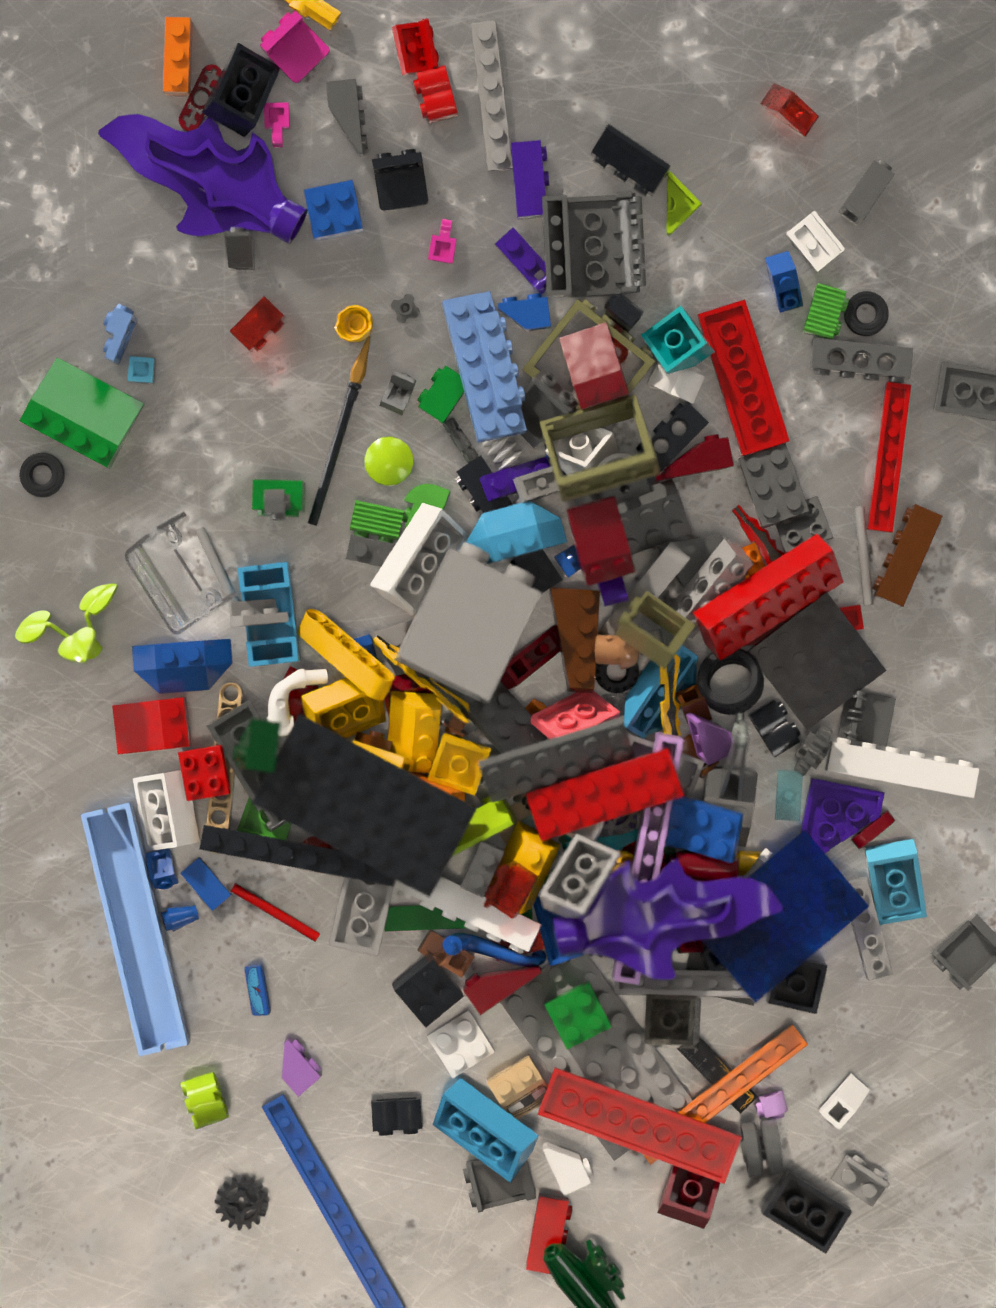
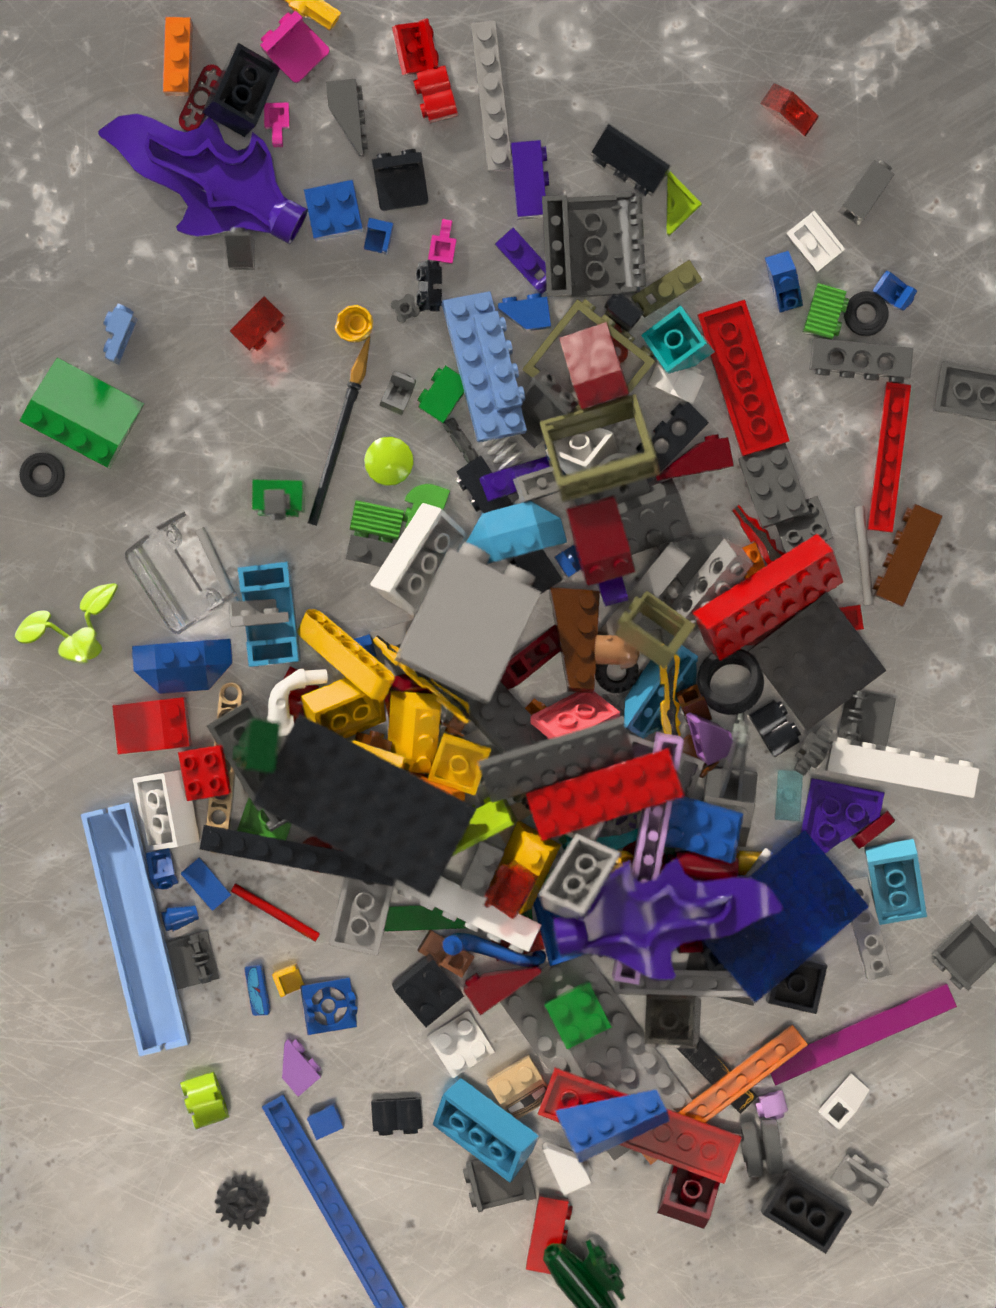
(141, 369): medium azure plate -> none
(192, 960): none -> dark grey hinge
(288, 980): none -> yellow panel
(325, 1121): none -> blue panel
(346, 1022): none -> blue piece
(378, 236): none -> blue panel
(427, 275): none -> black hinge
(610, 1122): none -> blue wedge
(668, 288): none -> olive plate
(866, 1032): none -> magenta tile
(895, 291): none -> blue bracket

